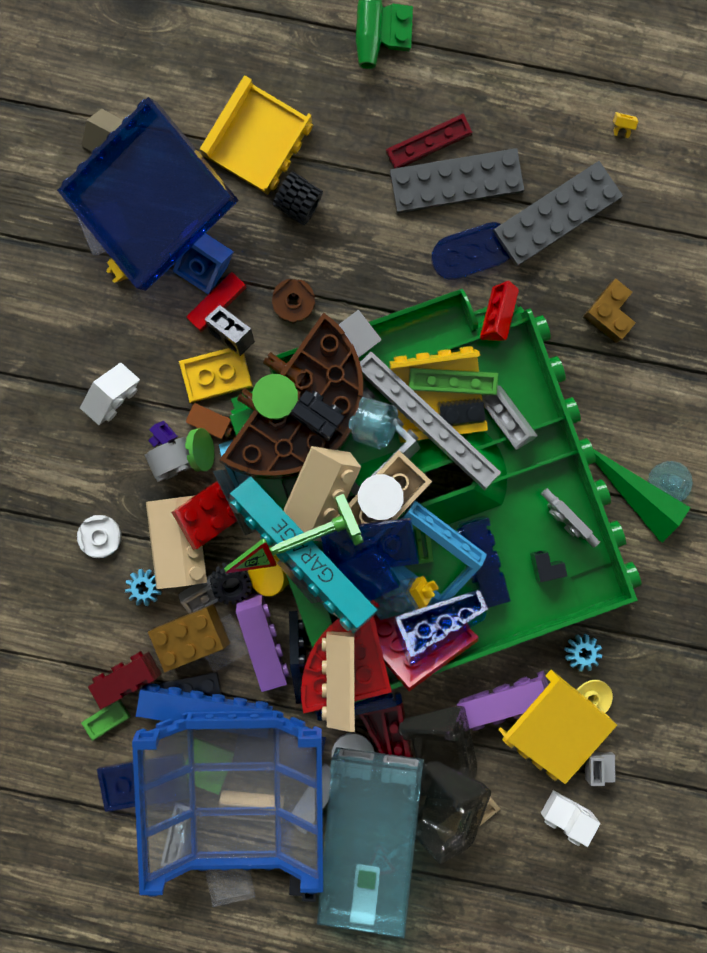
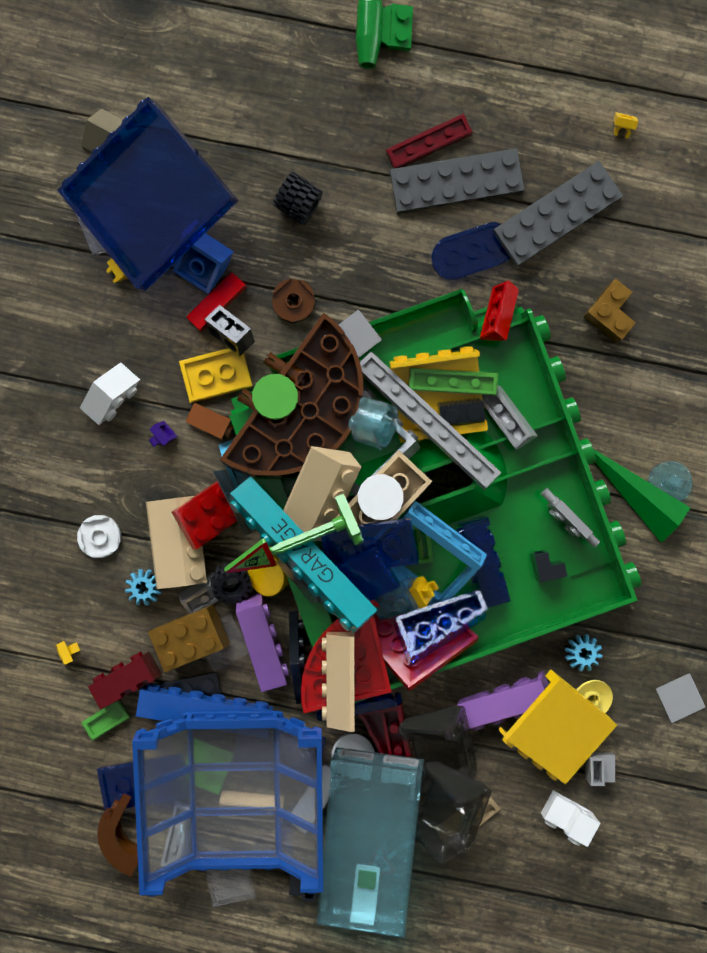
(66, 651): none -> yellow tile
(112, 841): none -> reddish brown arch
(168, 459): light grey brick -> none
(200, 449): bright green tile -> none
(256, 136): yellow panel -> none
(317, 415): black brick -> none
(680, 698): none -> light grey sticker

